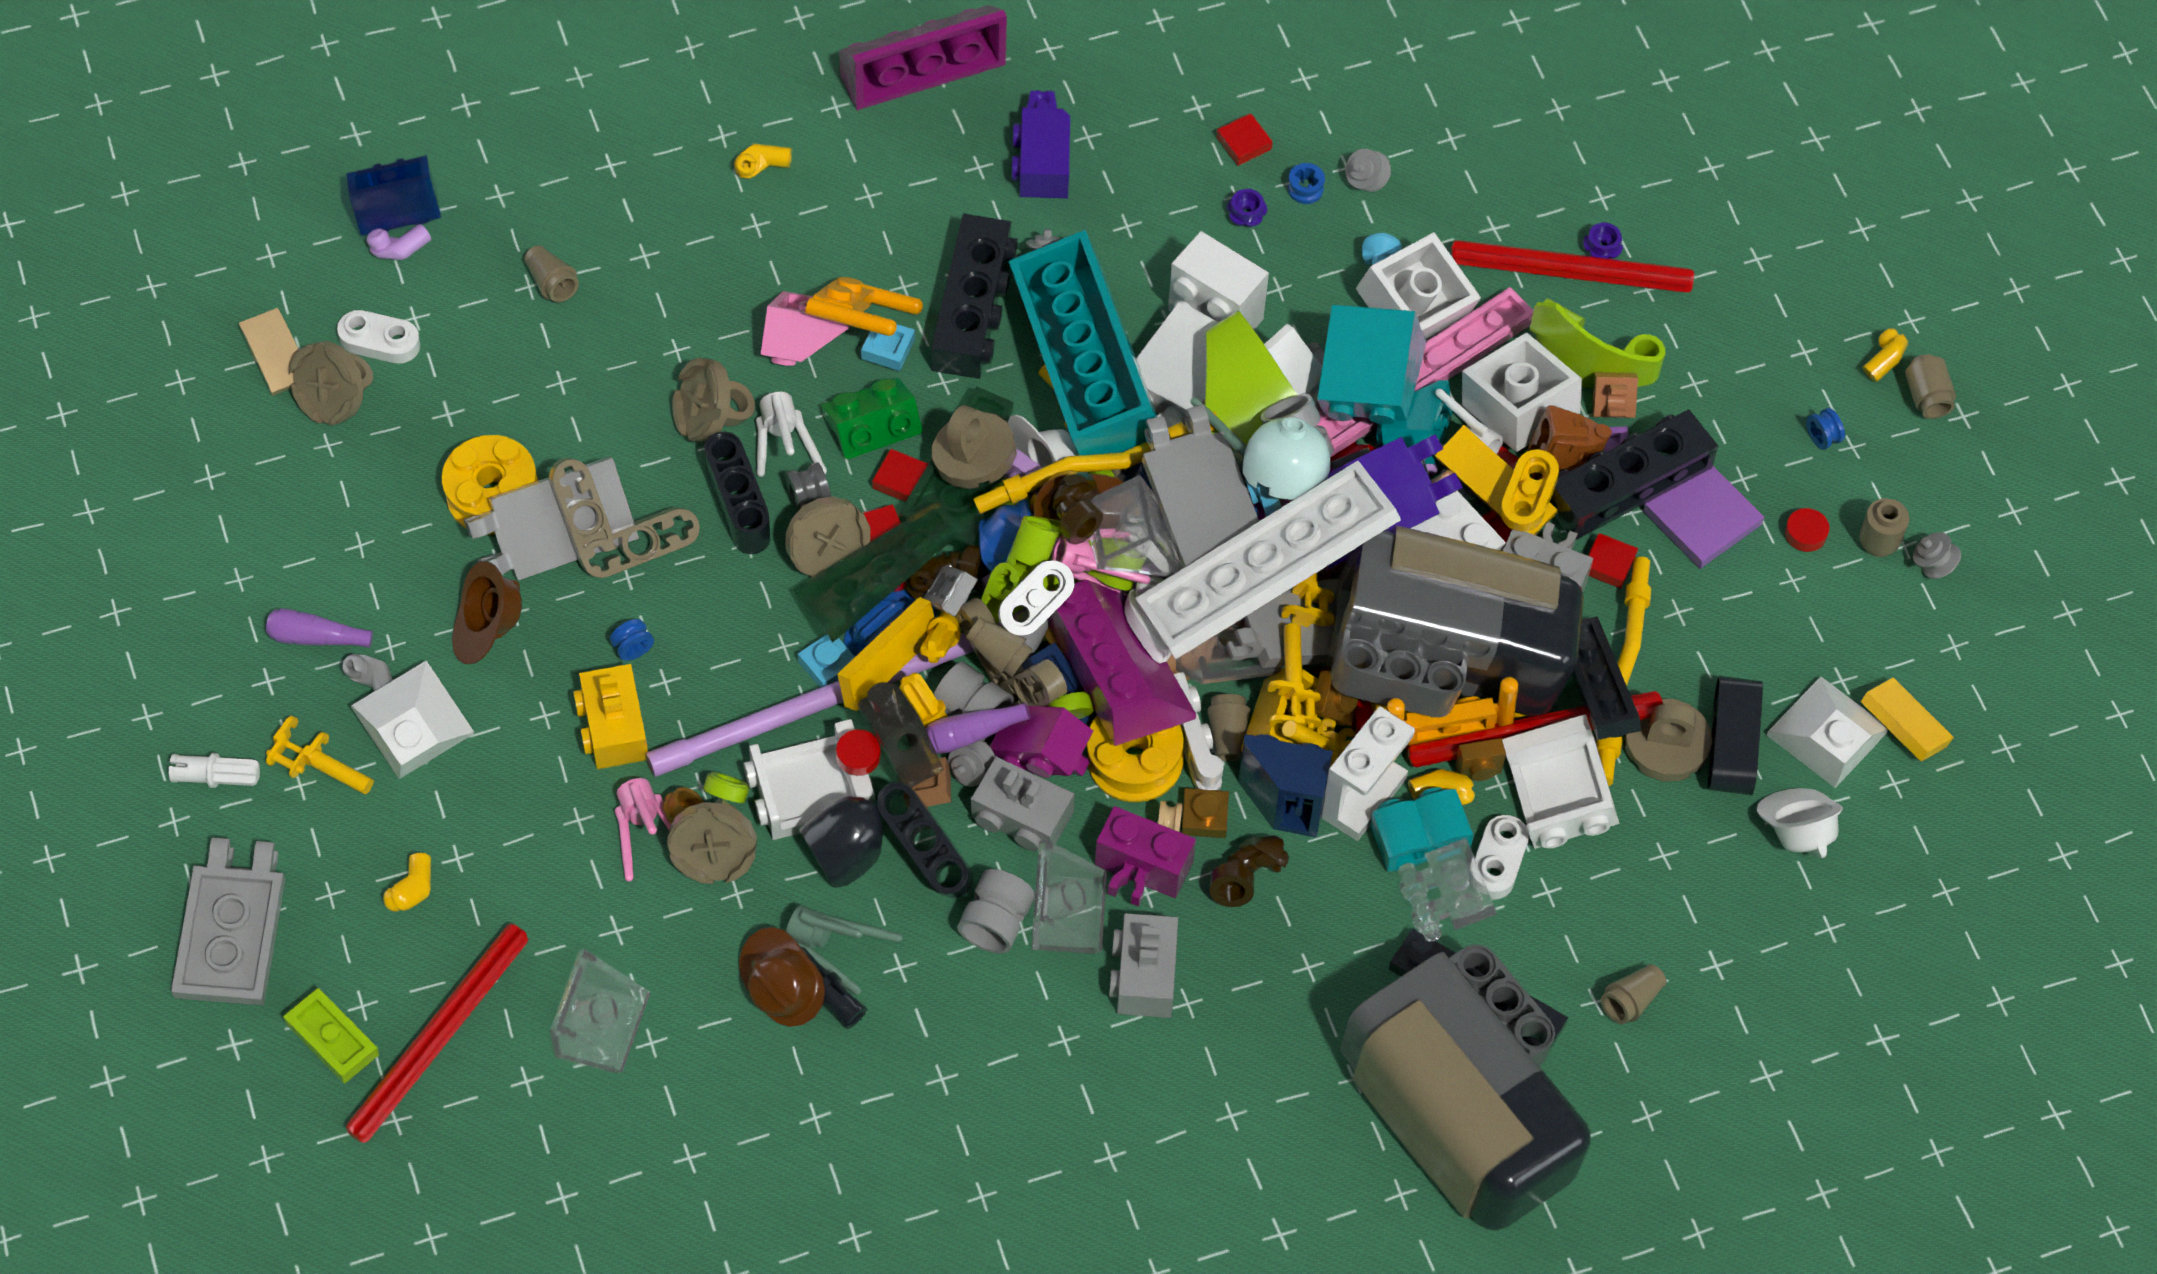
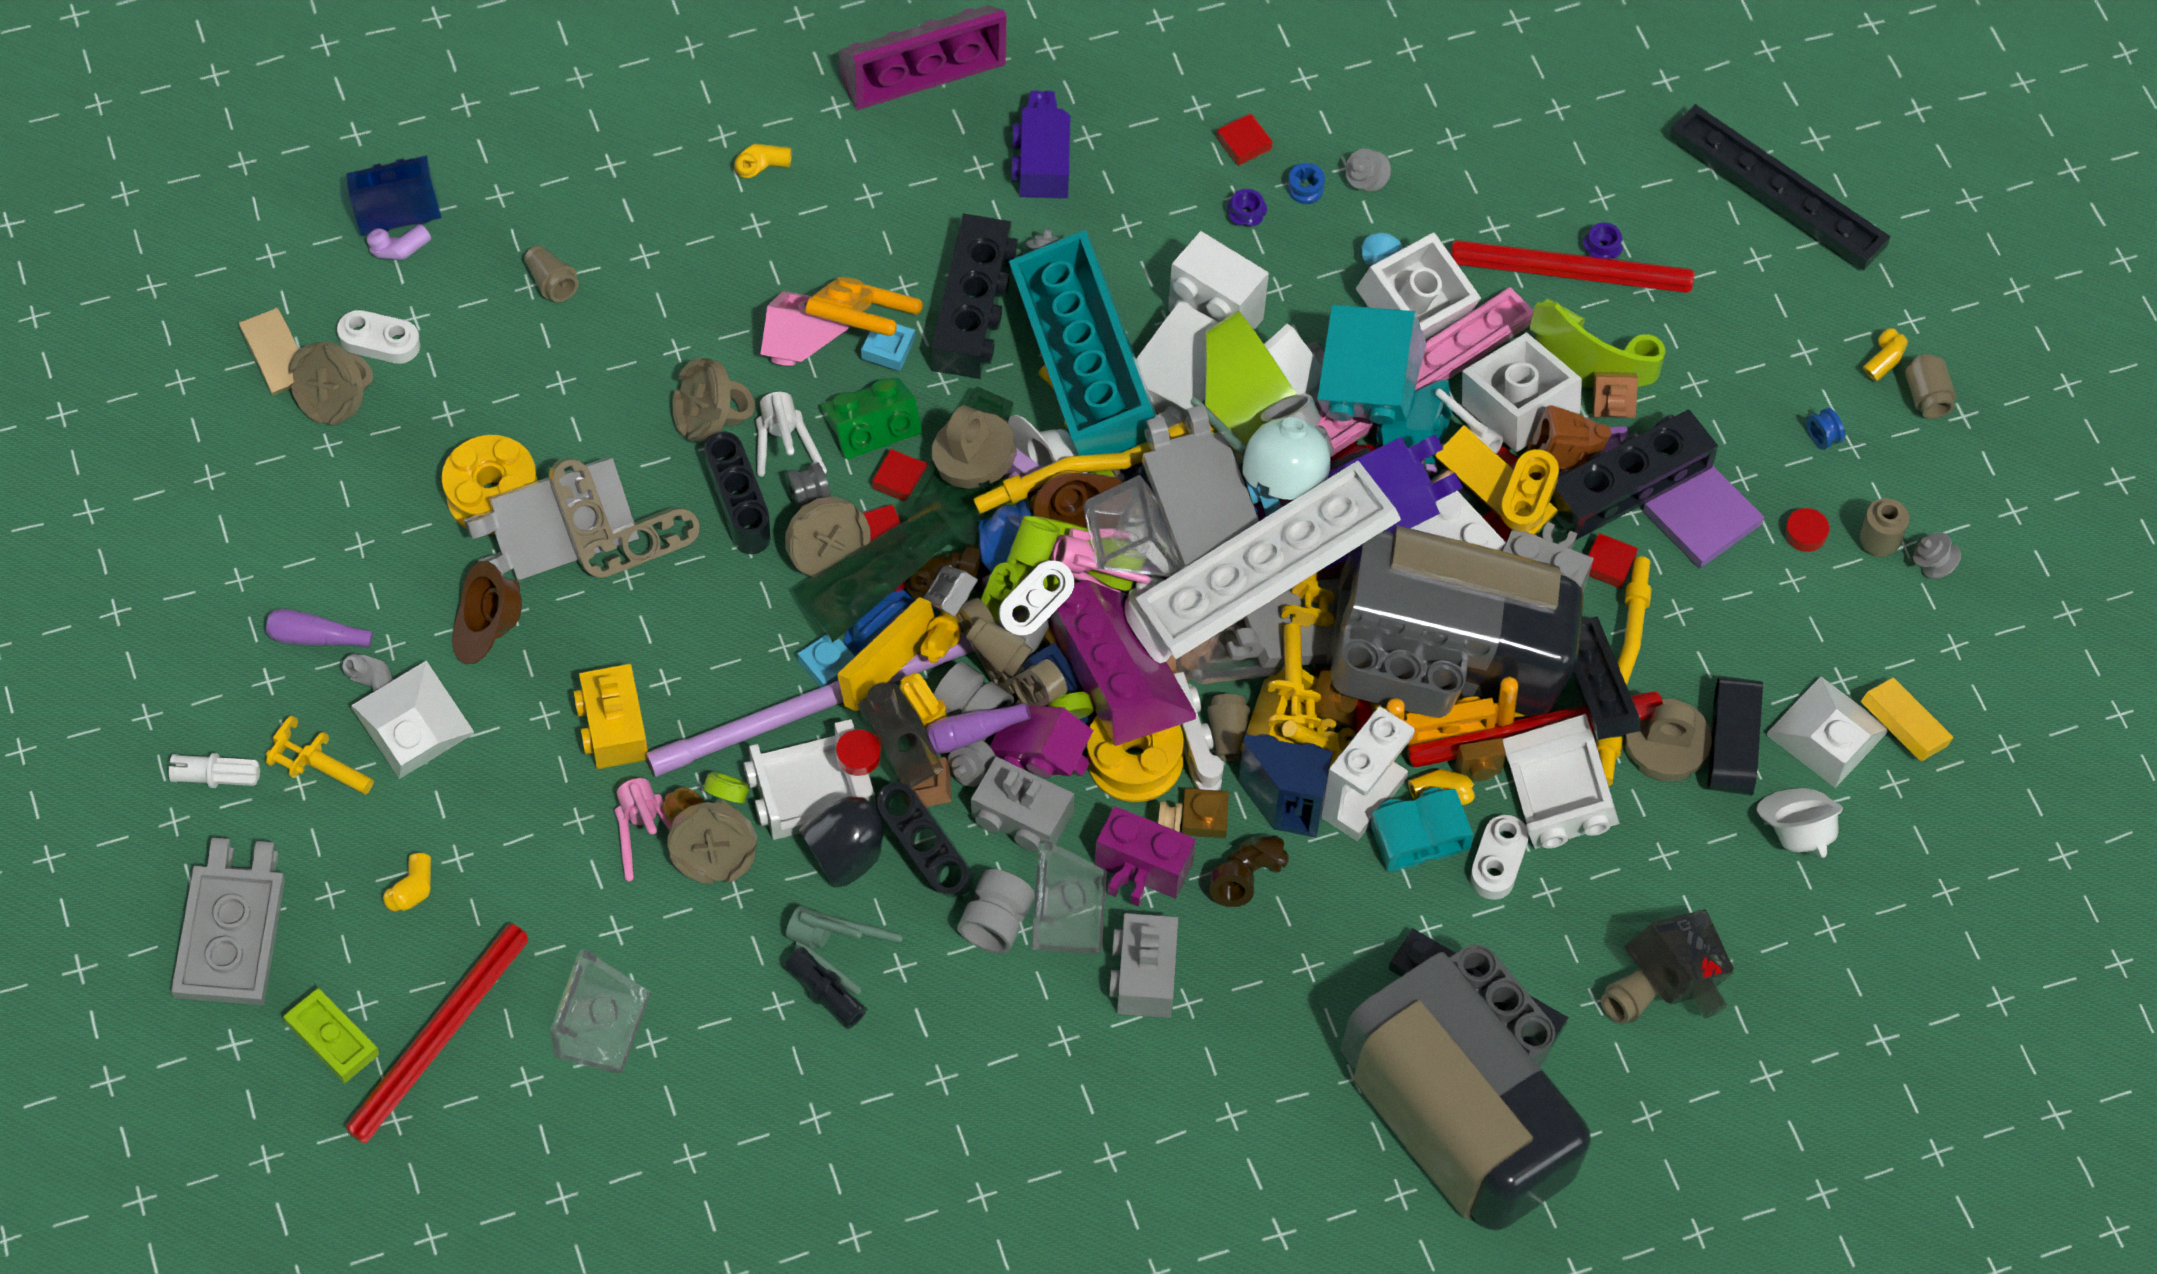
(632, 639): blue bush -> none
(781, 977): reddish brown piece -> none
(1074, 507): dark brown arm -> none
(1459, 883): clear plate -> none
(1684, 960): none -> clear smoke torso
(1779, 187): none -> black plate

